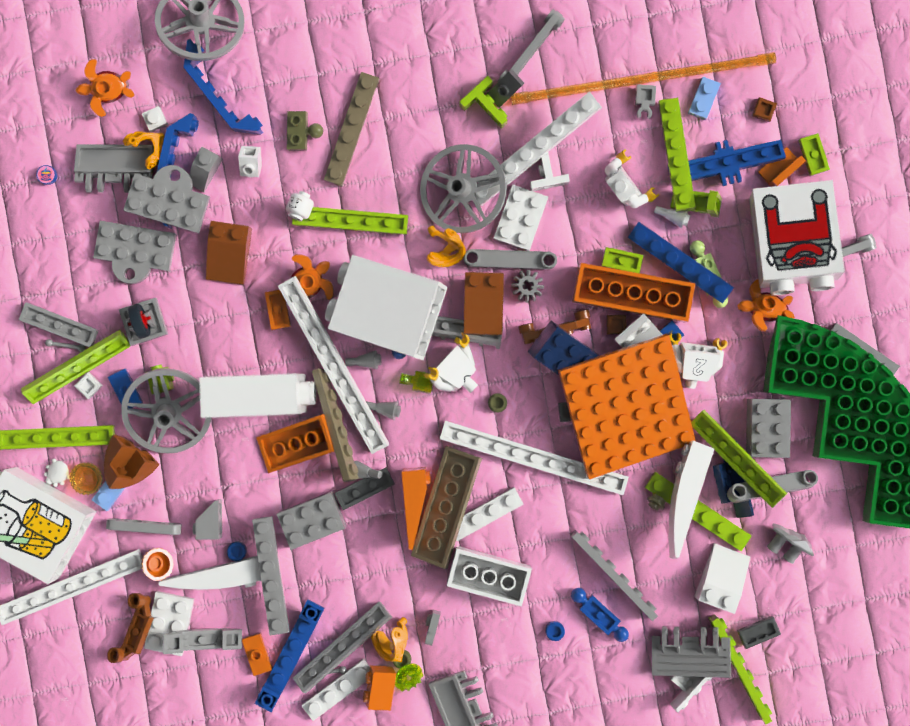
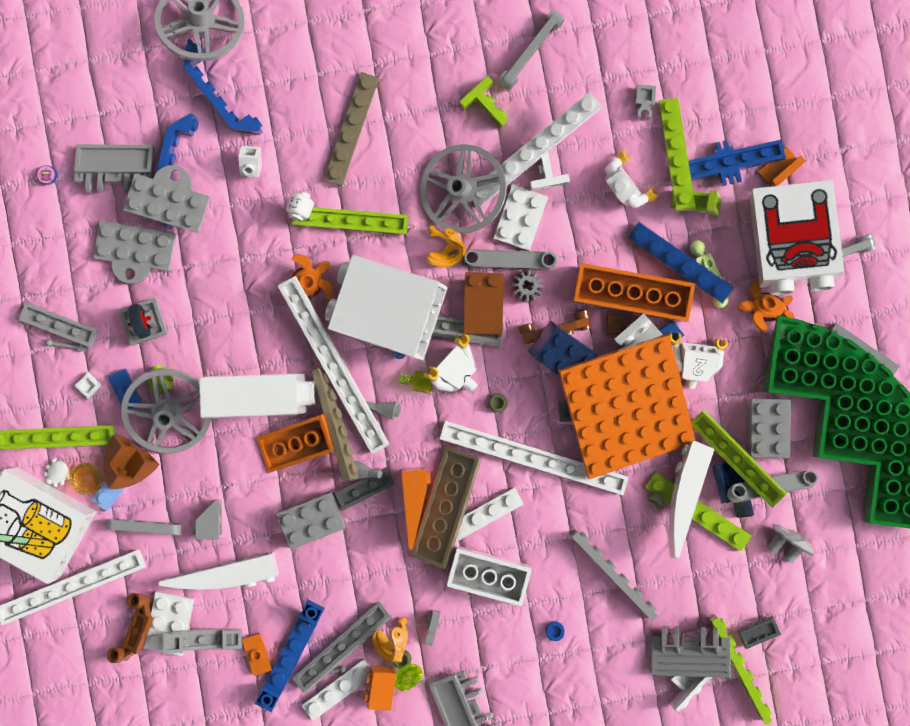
(76, 367): lime plate -> none
(104, 87): orange animal -> none
(154, 119): white plate -> none
(157, 139): light orange helmet -> none
(157, 564): orange hat -> none
(204, 168): light grey slope -> none
(227, 252): dark orange slope -> none
(236, 551): blue tile -> none
(270, 575): light grey plate -> none
(277, 310): orange plate -> none
(298, 130): olive plate -> none
(368, 360): light grey cone -> none
(505, 88): dark grey plate -> none
(599, 614): blue plate -> none
(622, 260): lime plate -> none
(678, 218): white cone -> none
(704, 98): light blue plate -> none
(723, 578): white slope -> none
(758, 60): clear yellow piece -> none
(764, 109): dark orange tile -> none
(814, 154): lime plate -> none

